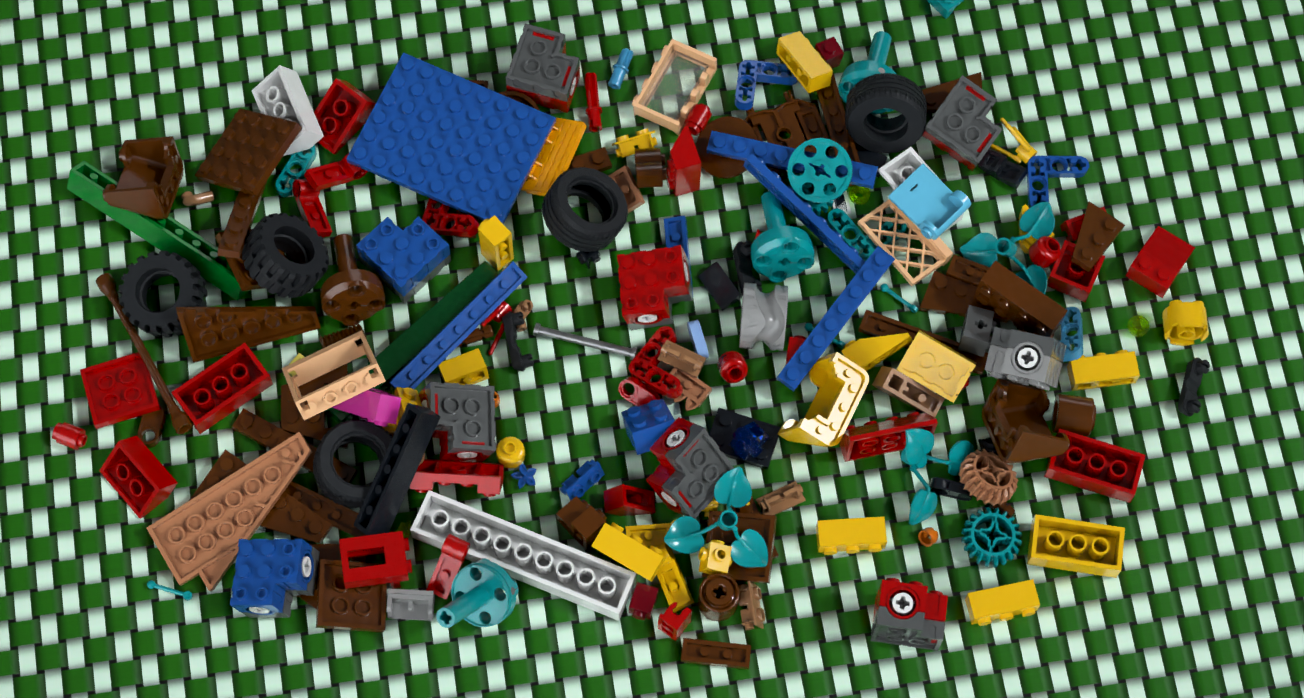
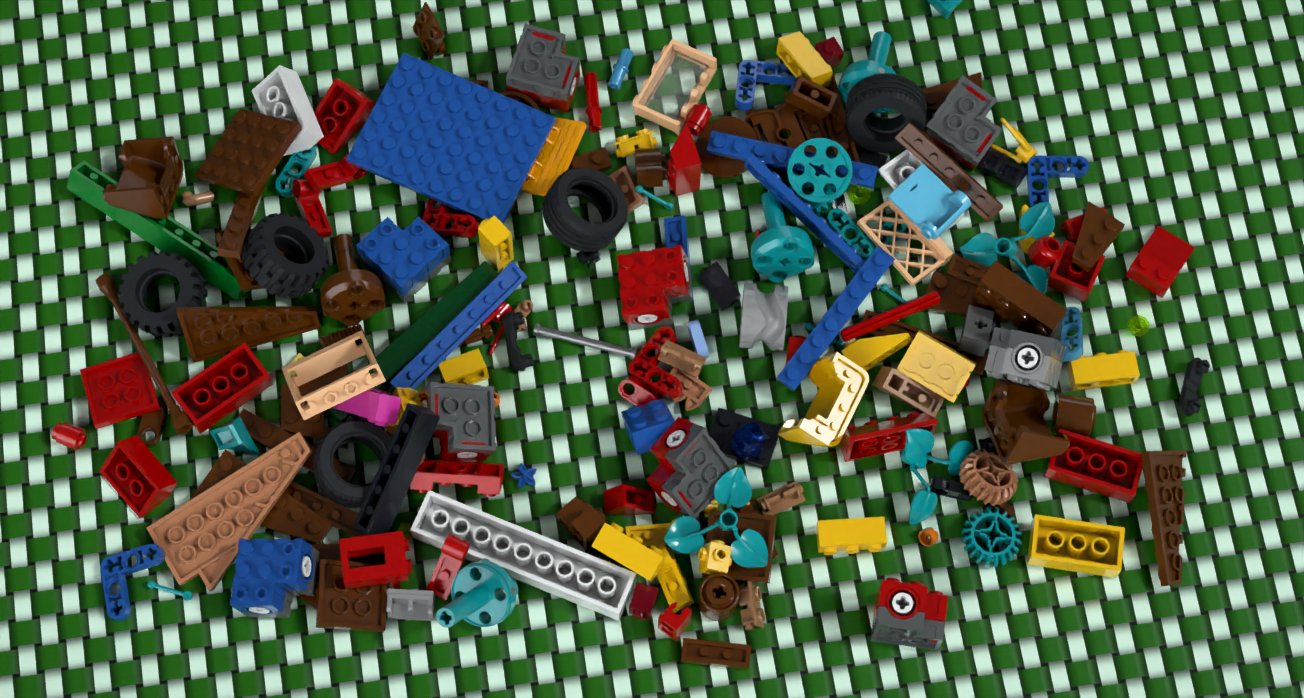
(119, 576): none -> blue beam
(234, 436): none -> teal slope
(429, 32): none -> reddish brown hinge
(510, 452): yellow head -> none
(589, 475): blue hinge -> none
(639, 189): none -> teal hinge
(732, 367): red head -> none
(744, 265): black piece -> none
(811, 97): none -> reddish brown brick
(890, 316): none -> red axle
(948, 170): none -> reddish brown plate
(1002, 602): yellow brick -> none
(1166, 506): none -> reddish brown wing
(1185, 322): yellow brick -> none

